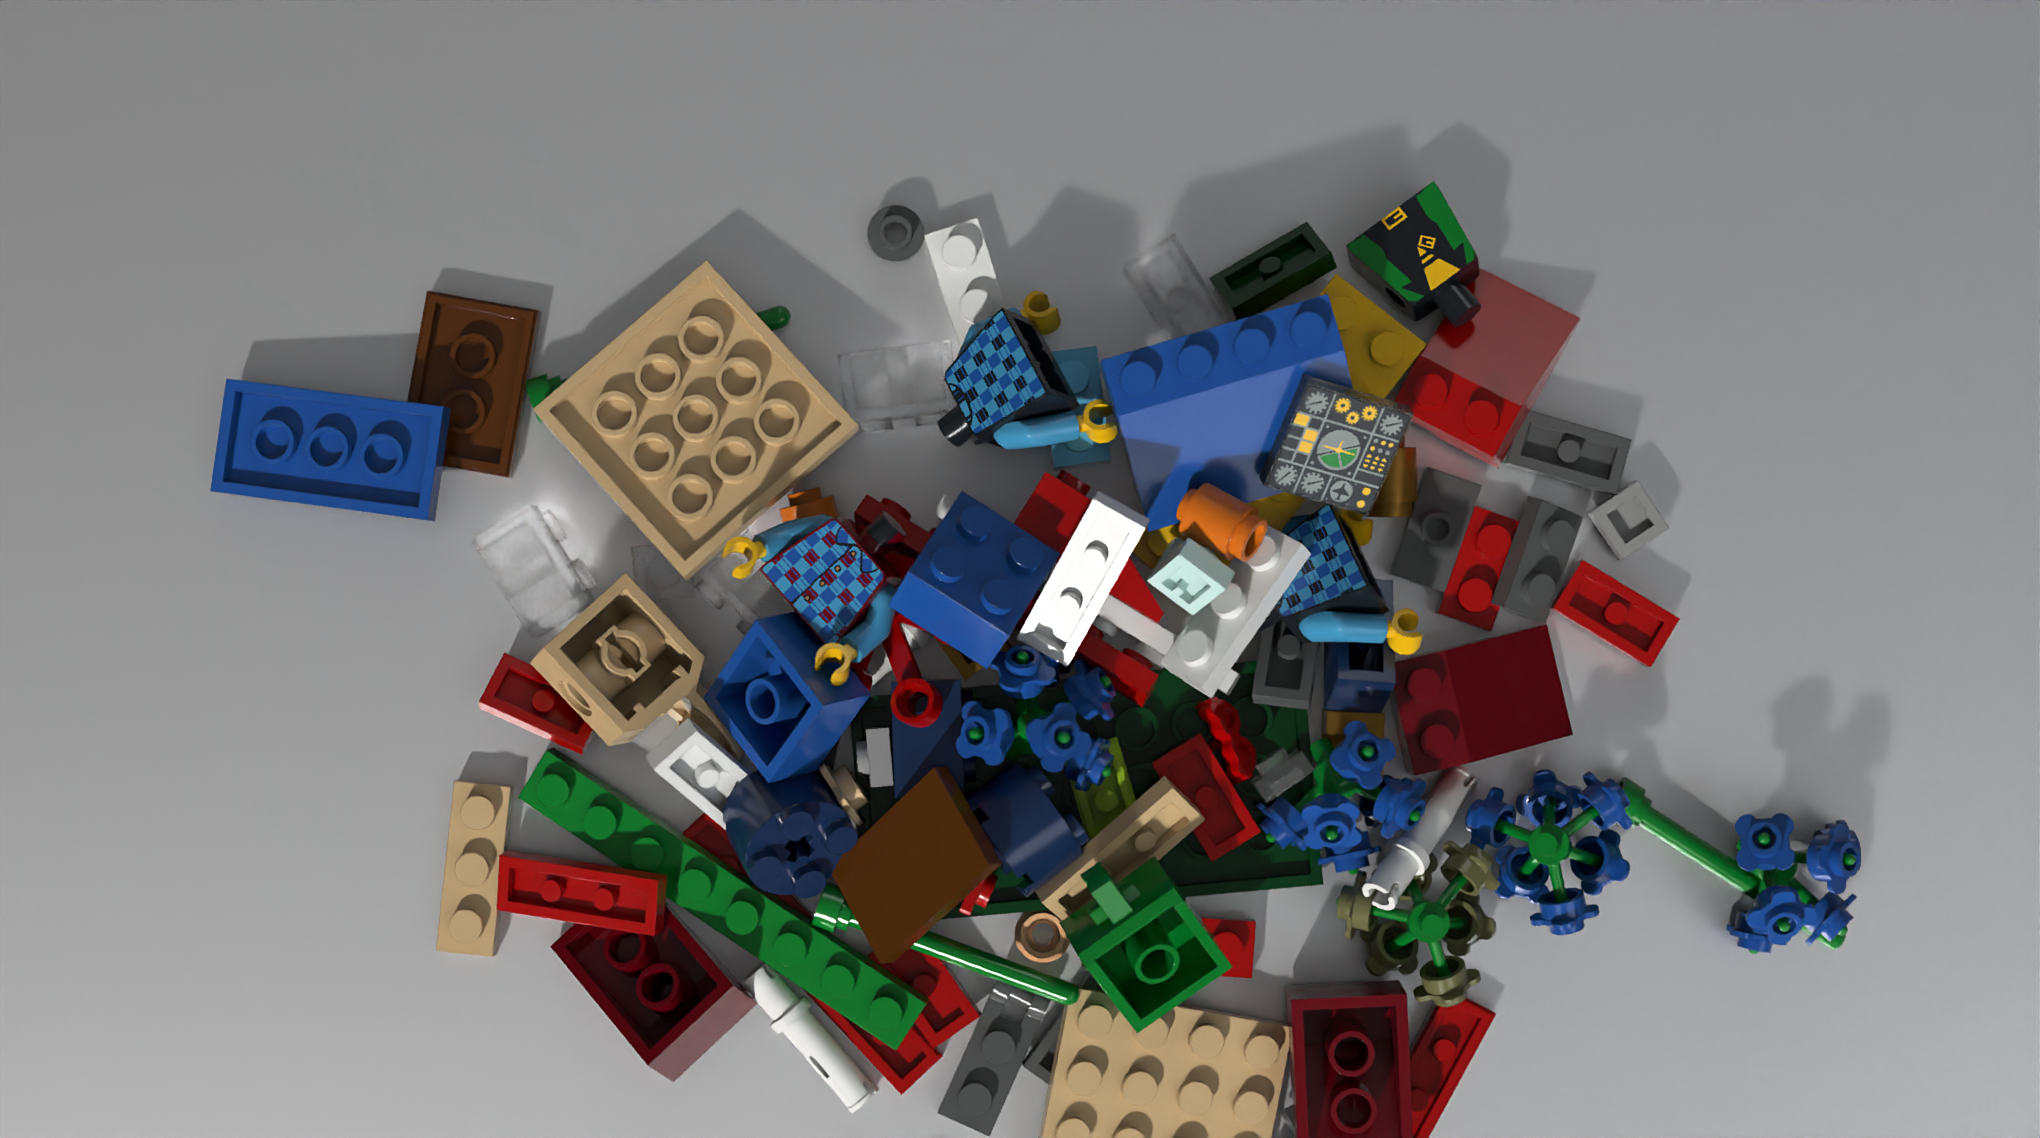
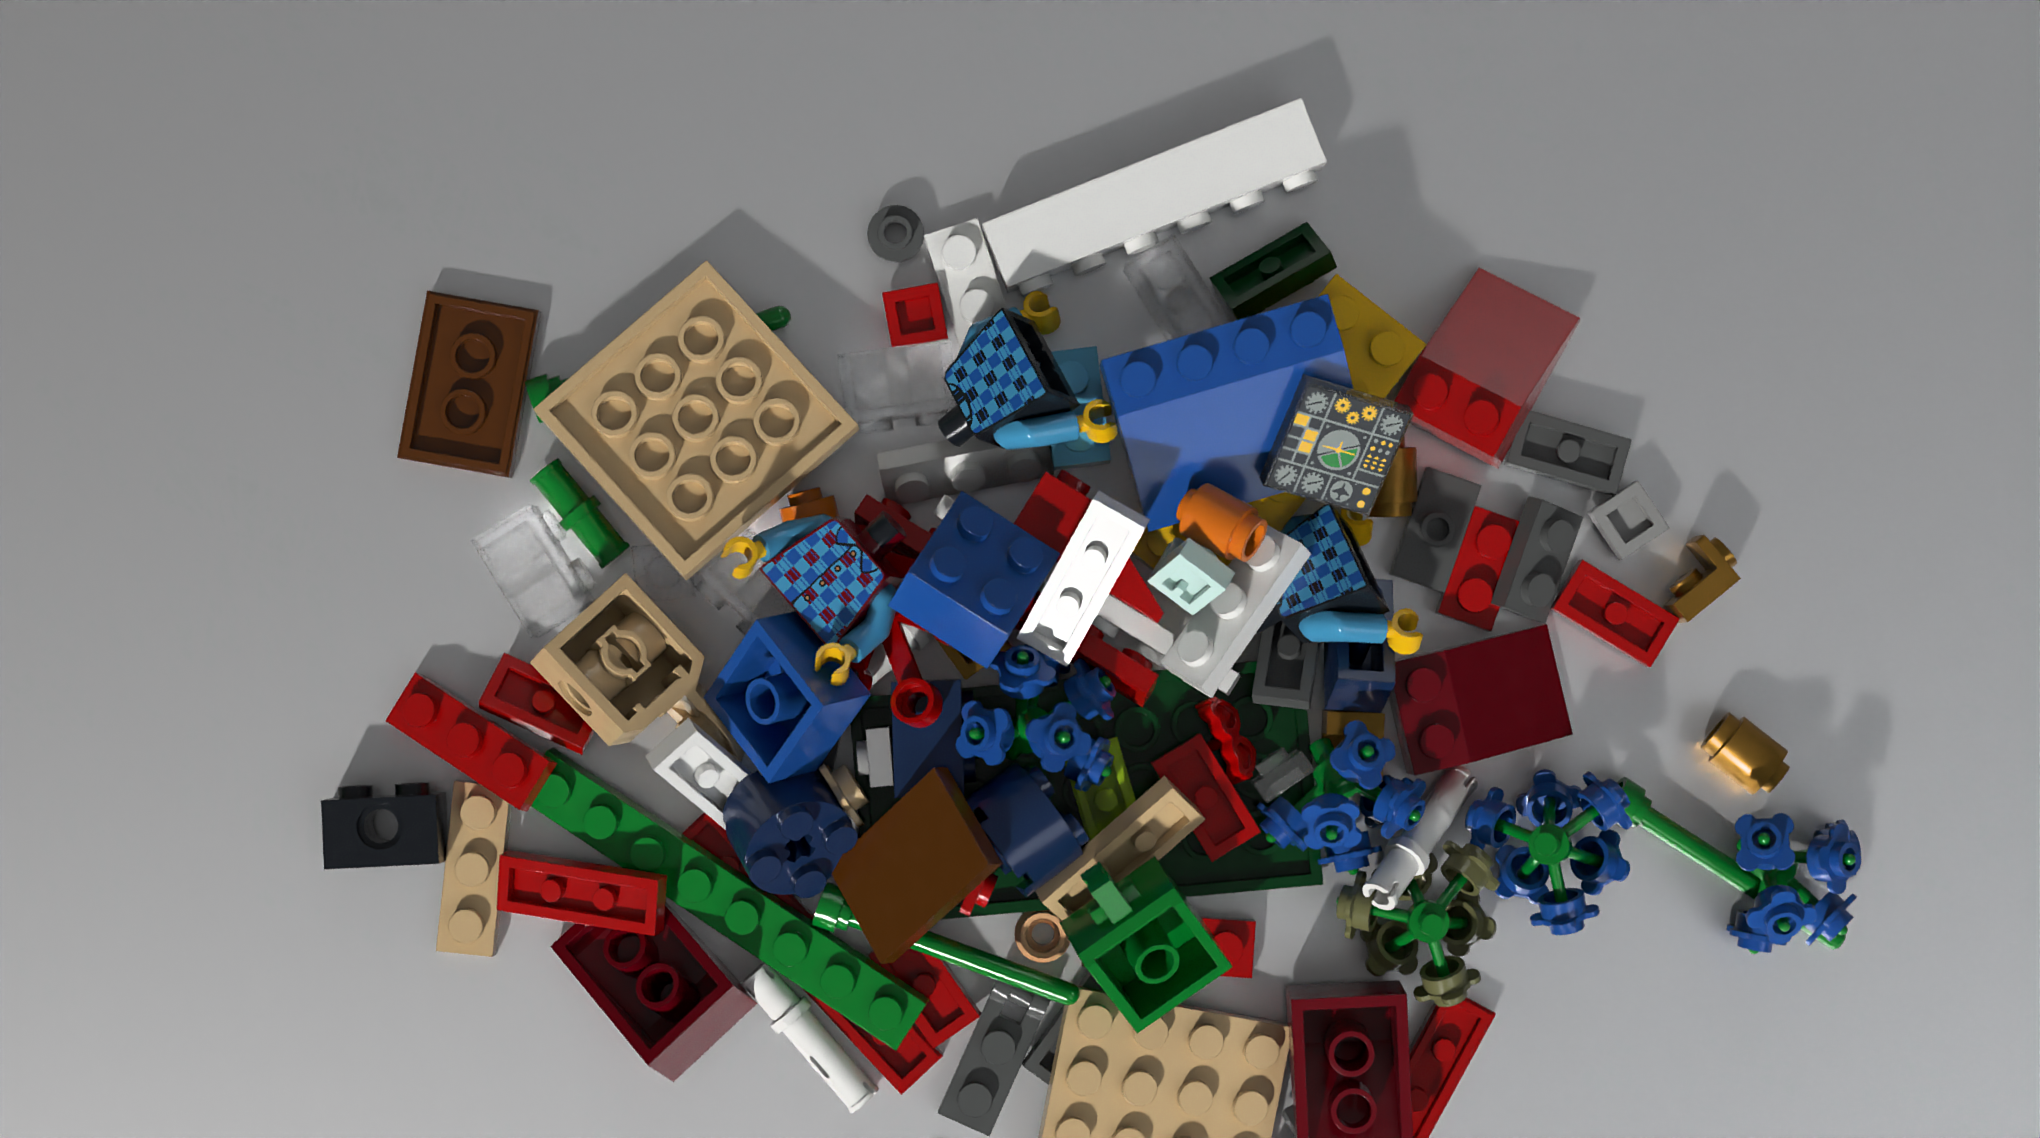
(330, 449): blue plate -> none
(350, 834): none -> black brick
(471, 742): none -> red plate
(579, 513): none -> green pin
(915, 315): none -> red plate
(945, 469): none -> white plate
(1155, 196): none -> white brick
(1420, 259): torso -> none
(1697, 590): none -> pearl gold bracket
(1746, 754): none -> pearl gold brick

